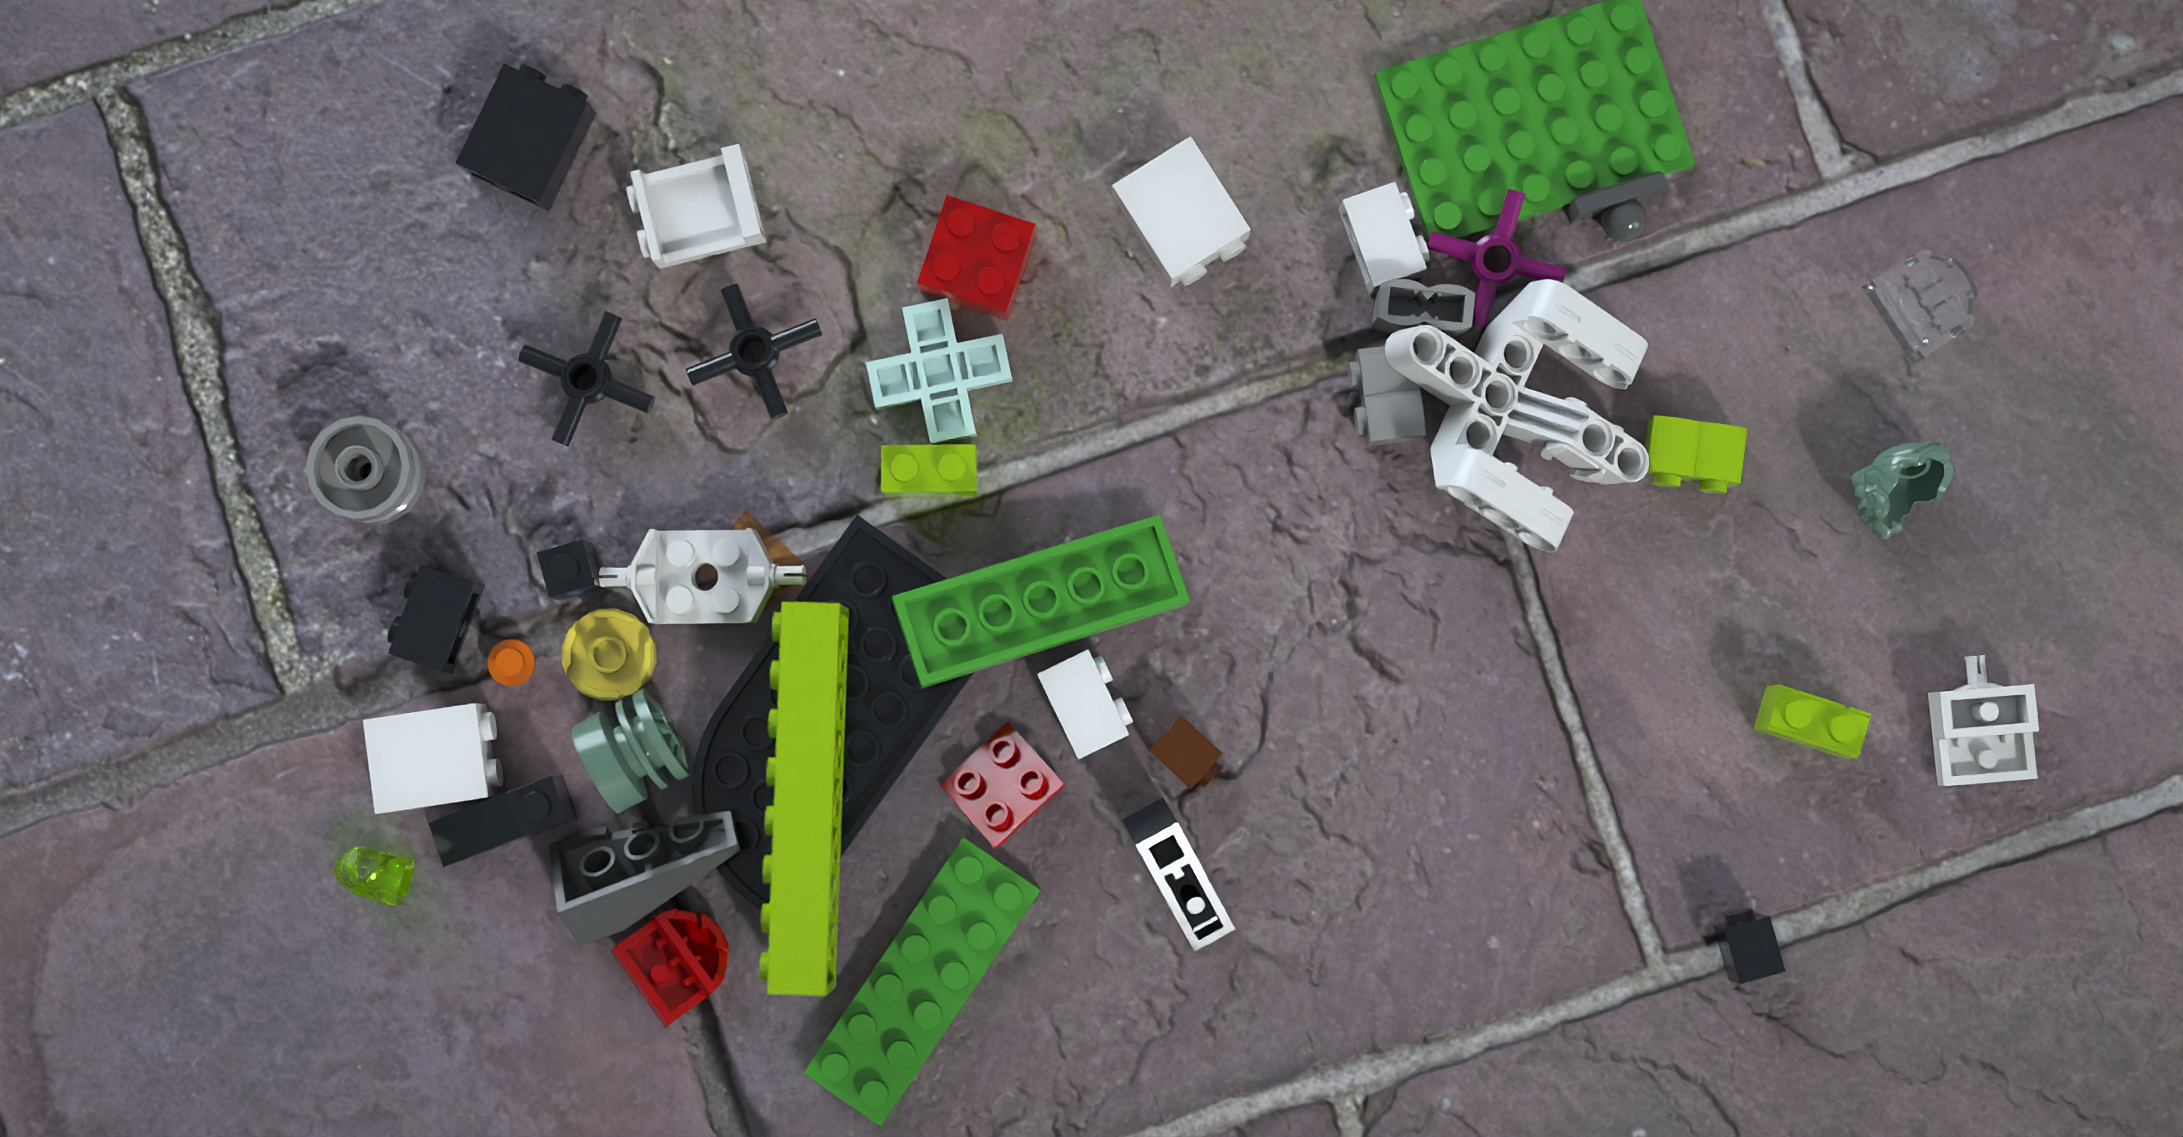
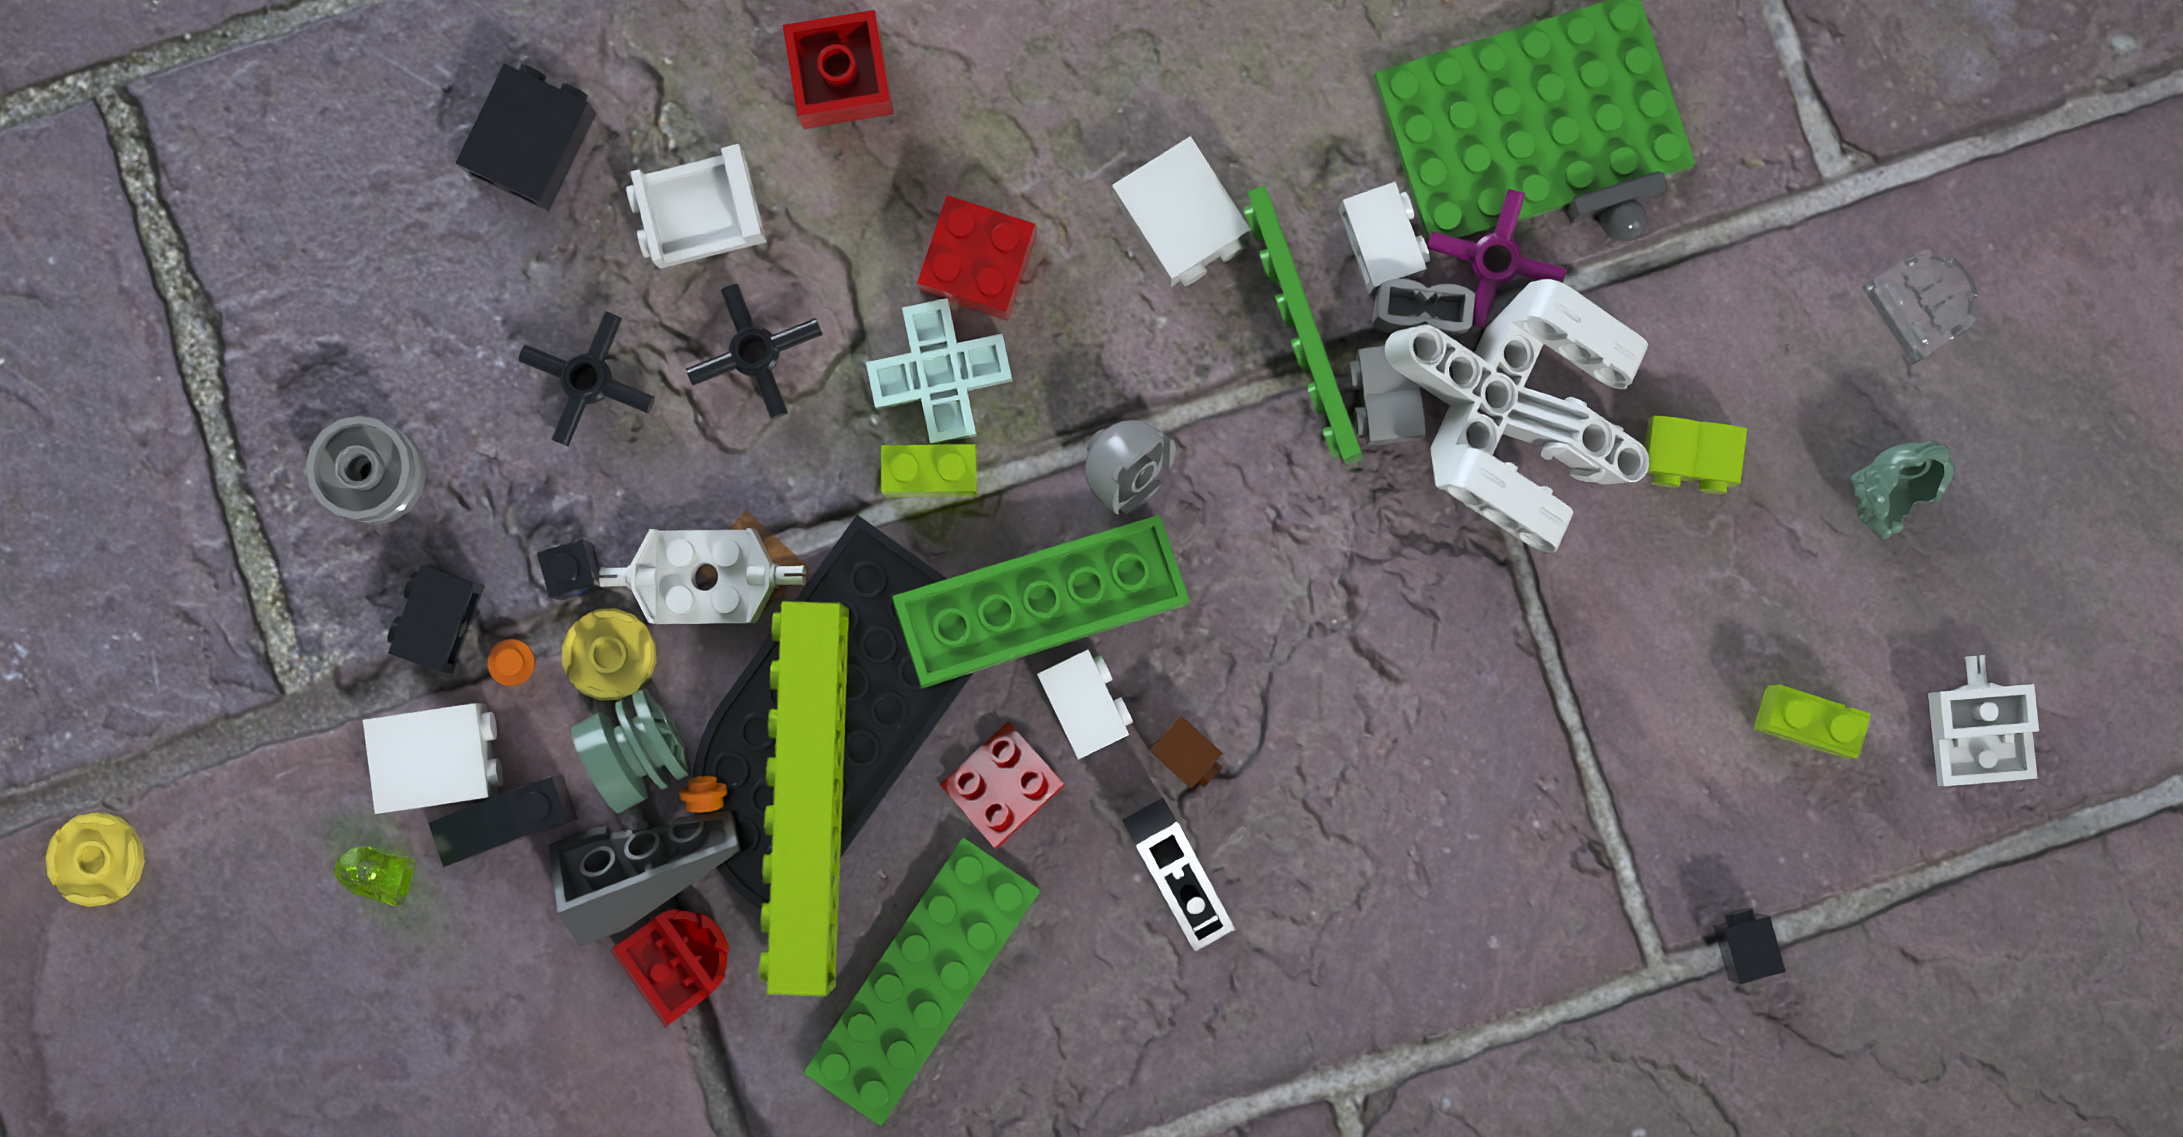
(95, 859): none -> light yellow tile
(703, 794): none -> orange plate
(838, 69): none -> red brick
(1125, 462): none -> light grey cylinder
(1297, 312): none -> bright green plate

